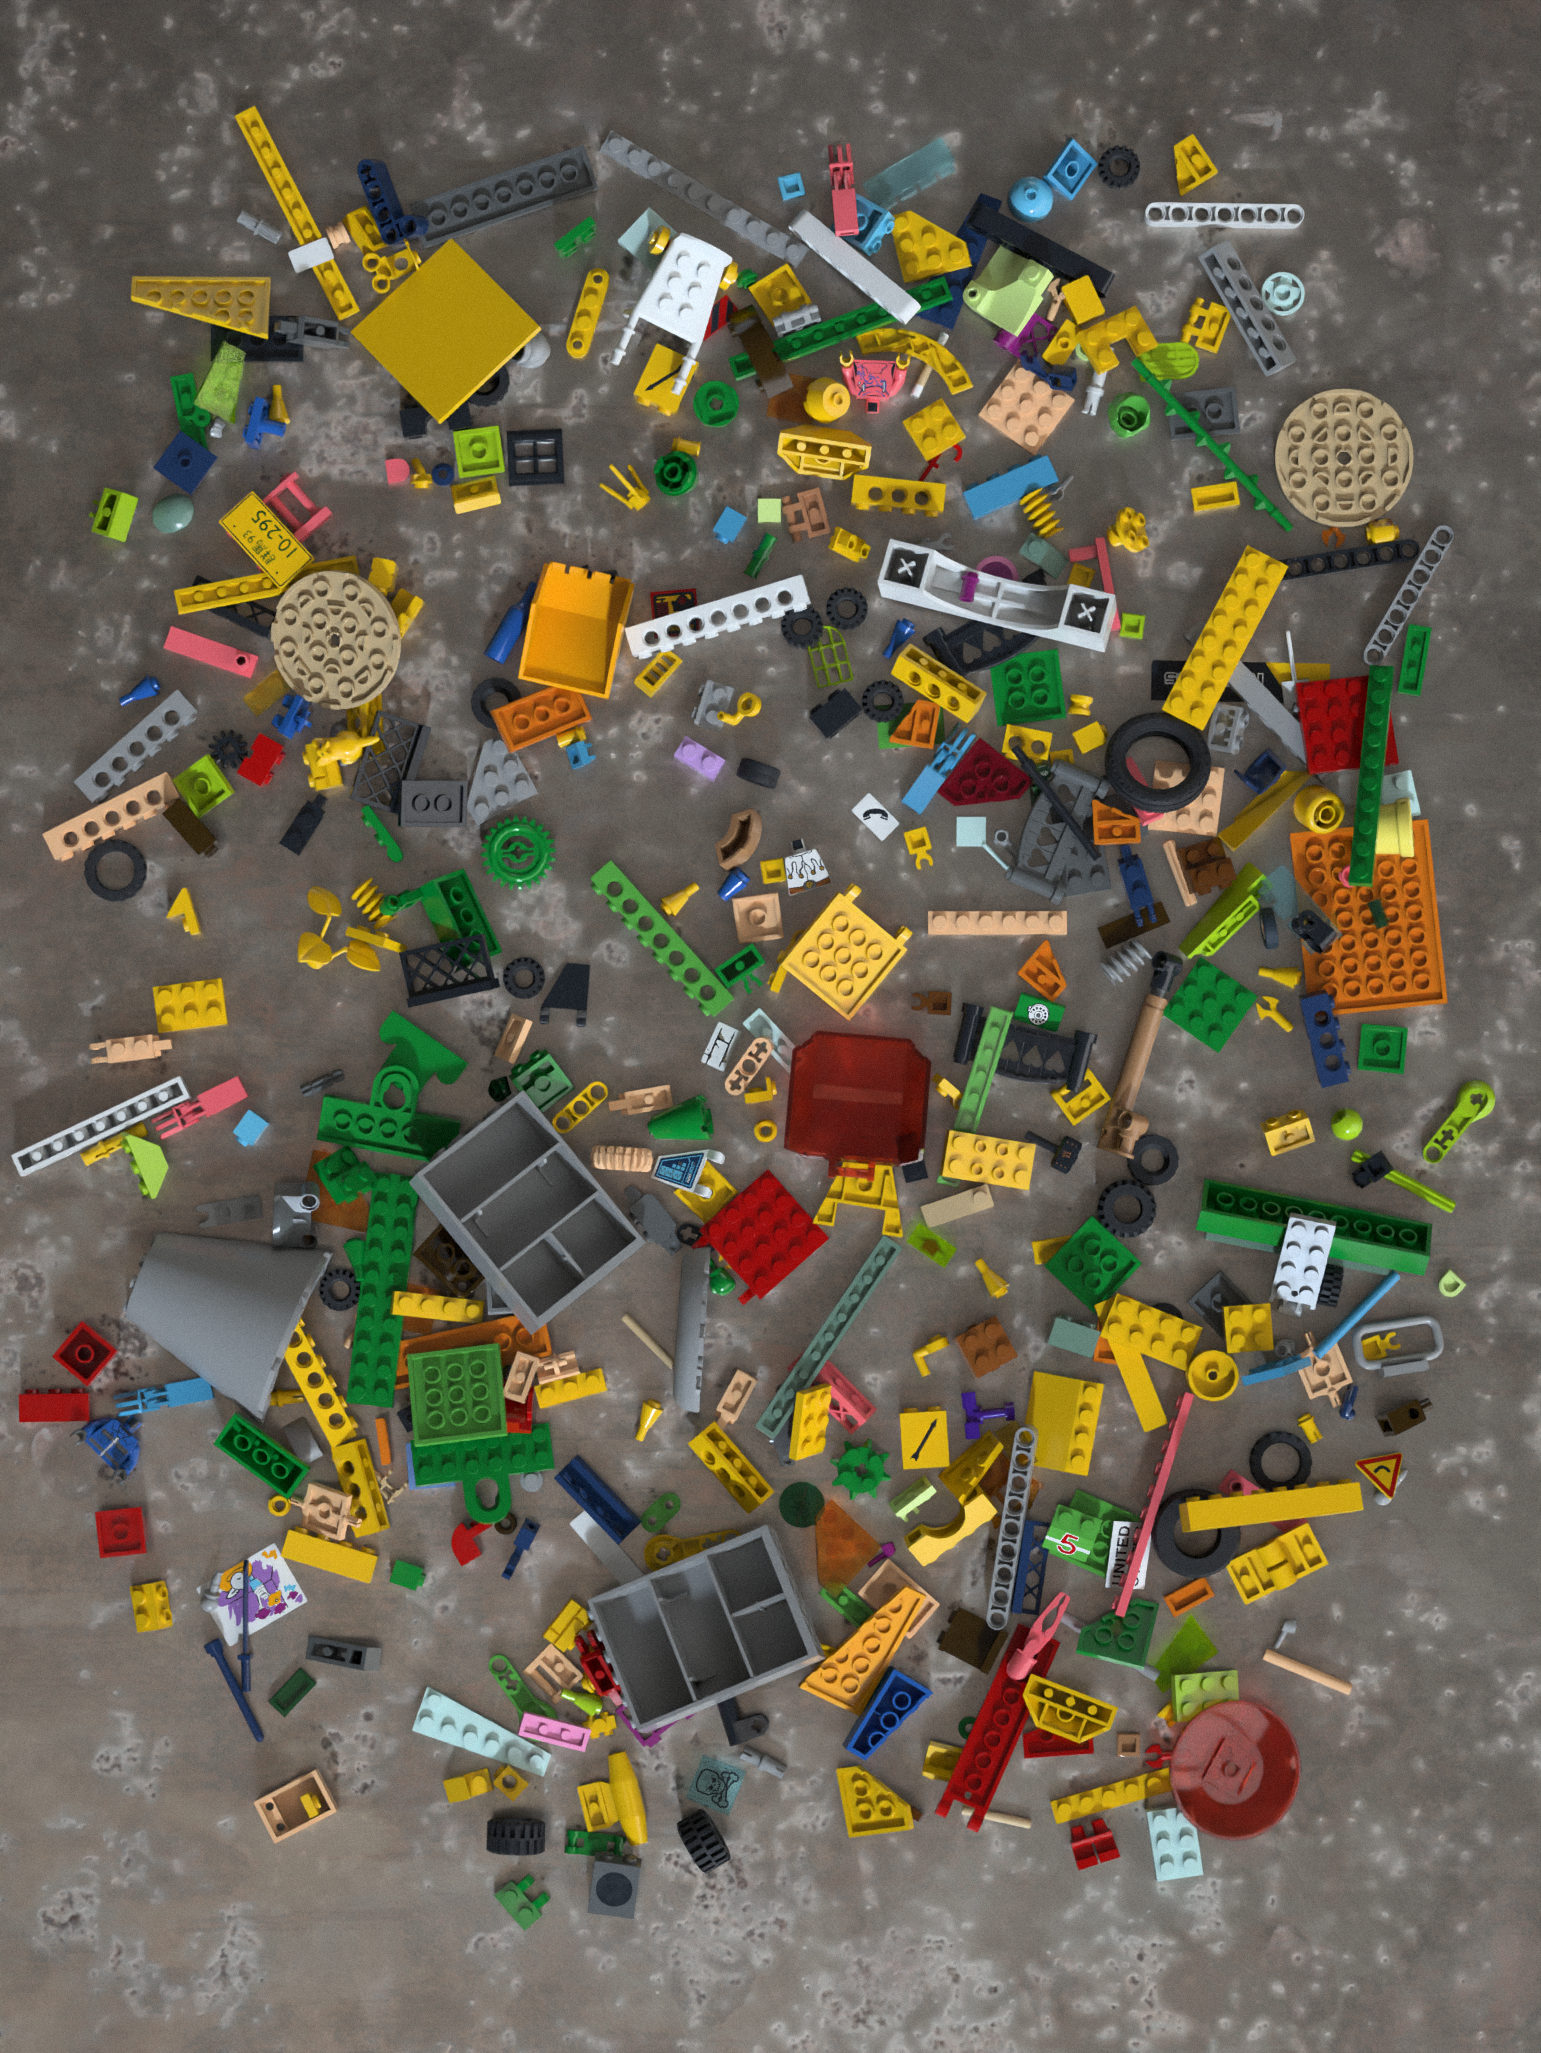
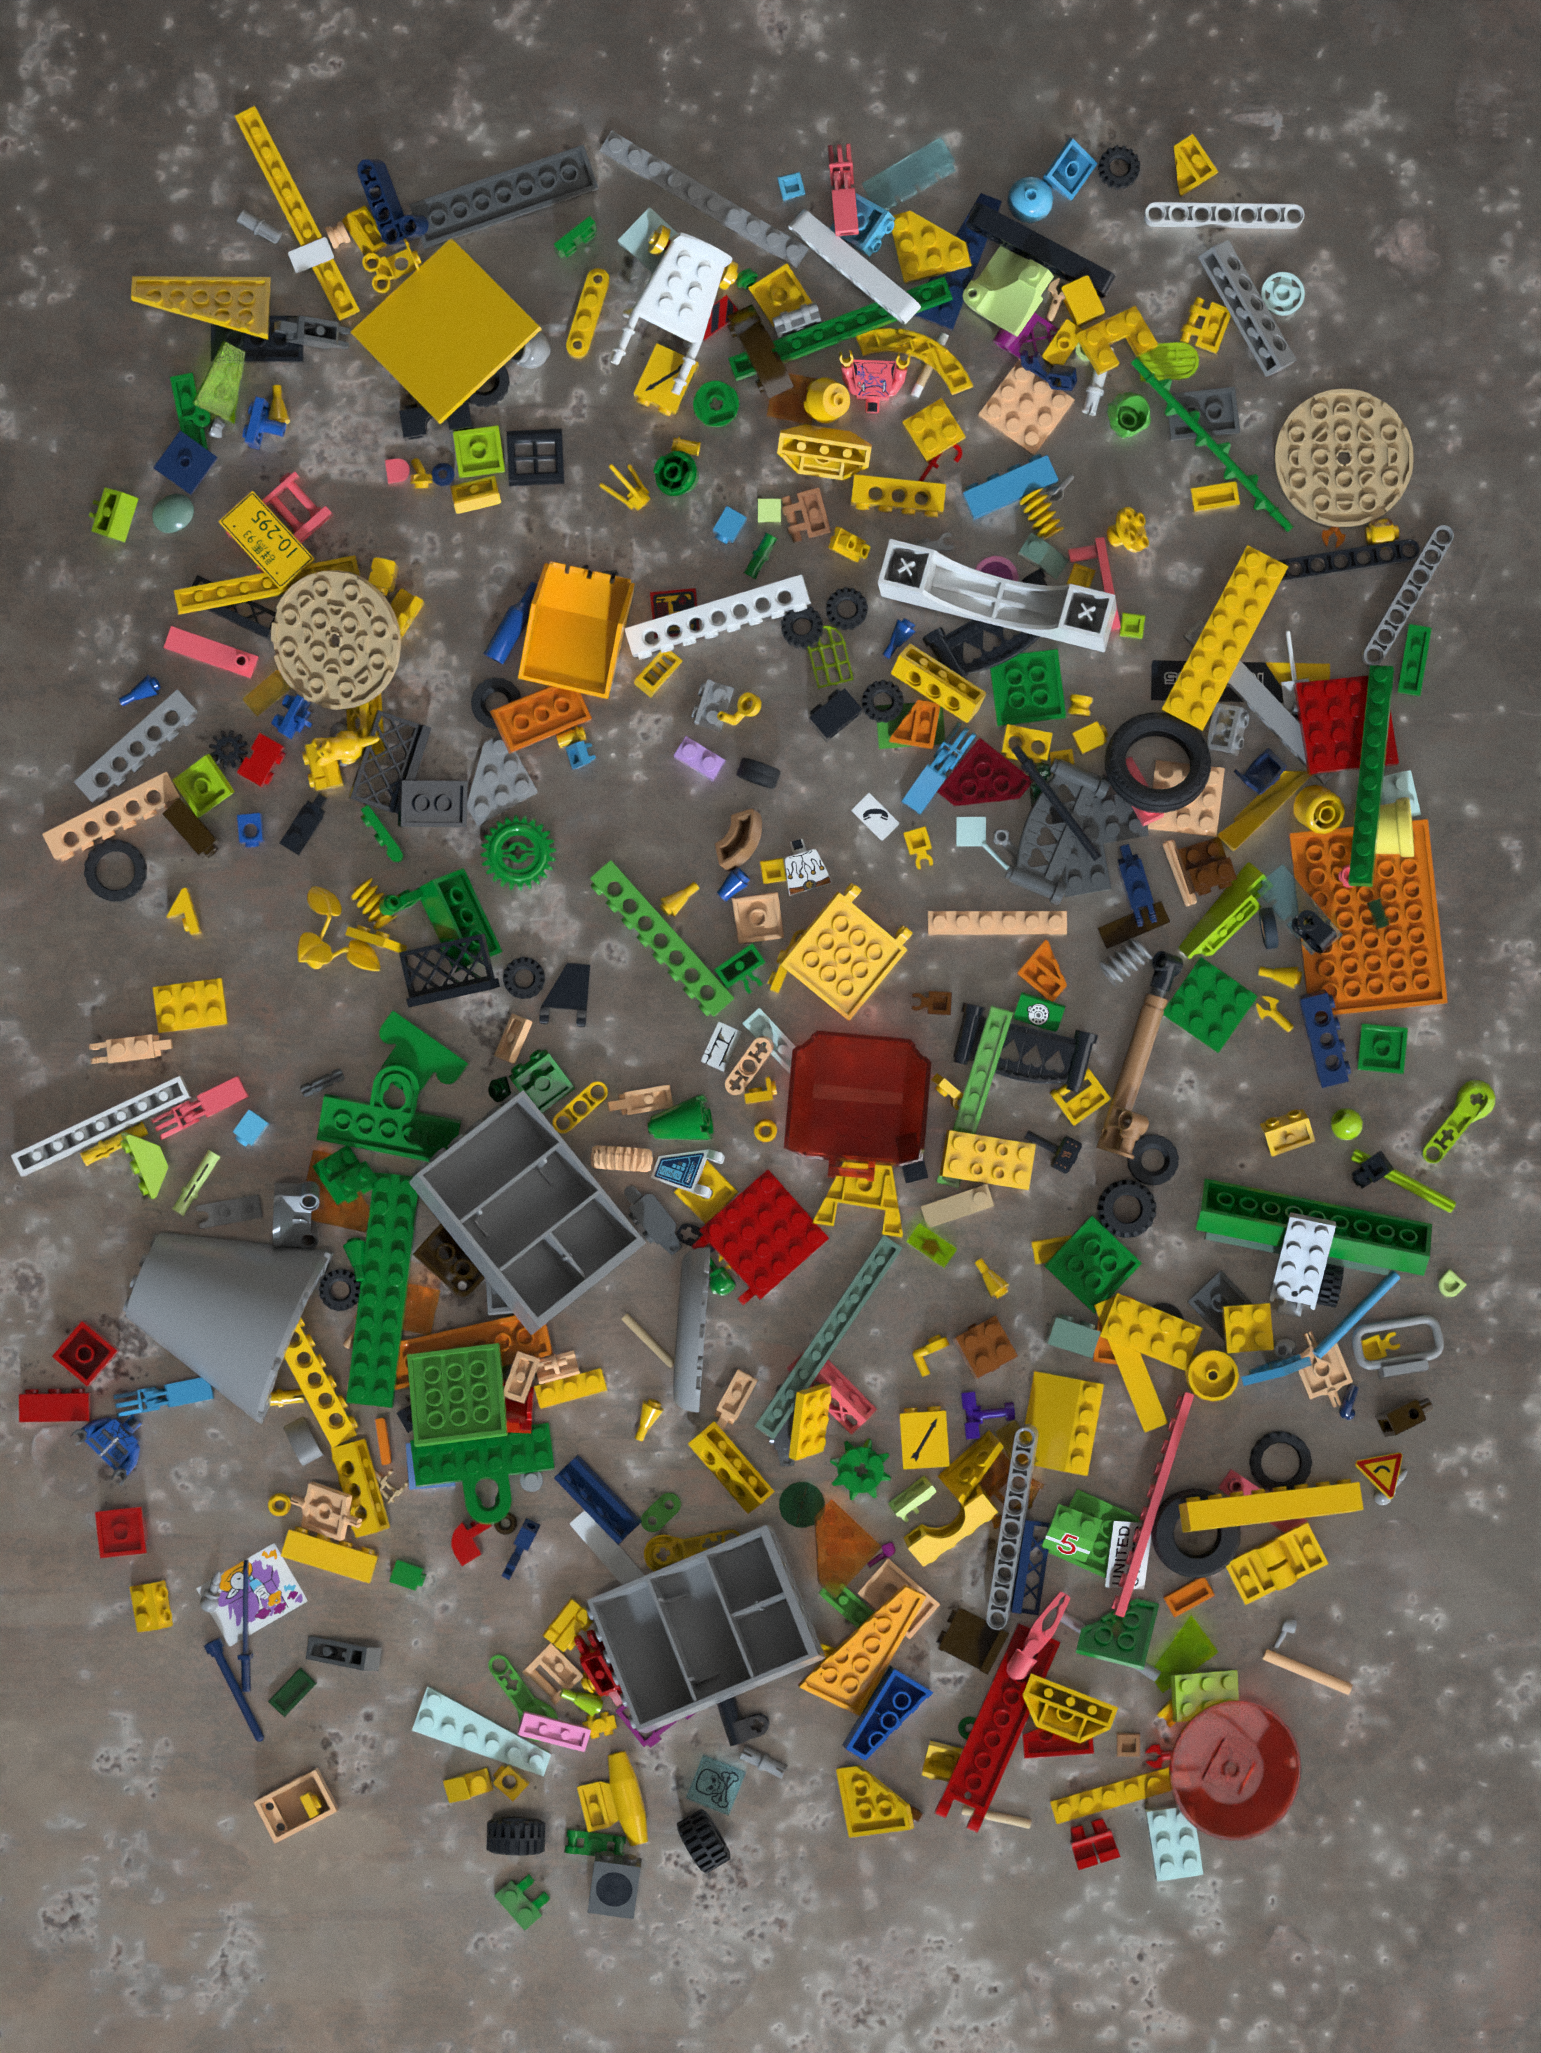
(181, 1206): none -> yellowish green pin
(250, 819): none -> blue brick
(262, 1455): green slope -> none
(436, 1307): yellow plate -> none
(968, 588): magenta pin -> none
(1114, 826): orange wing -> none
(1309, 1427): yellow pin -> none

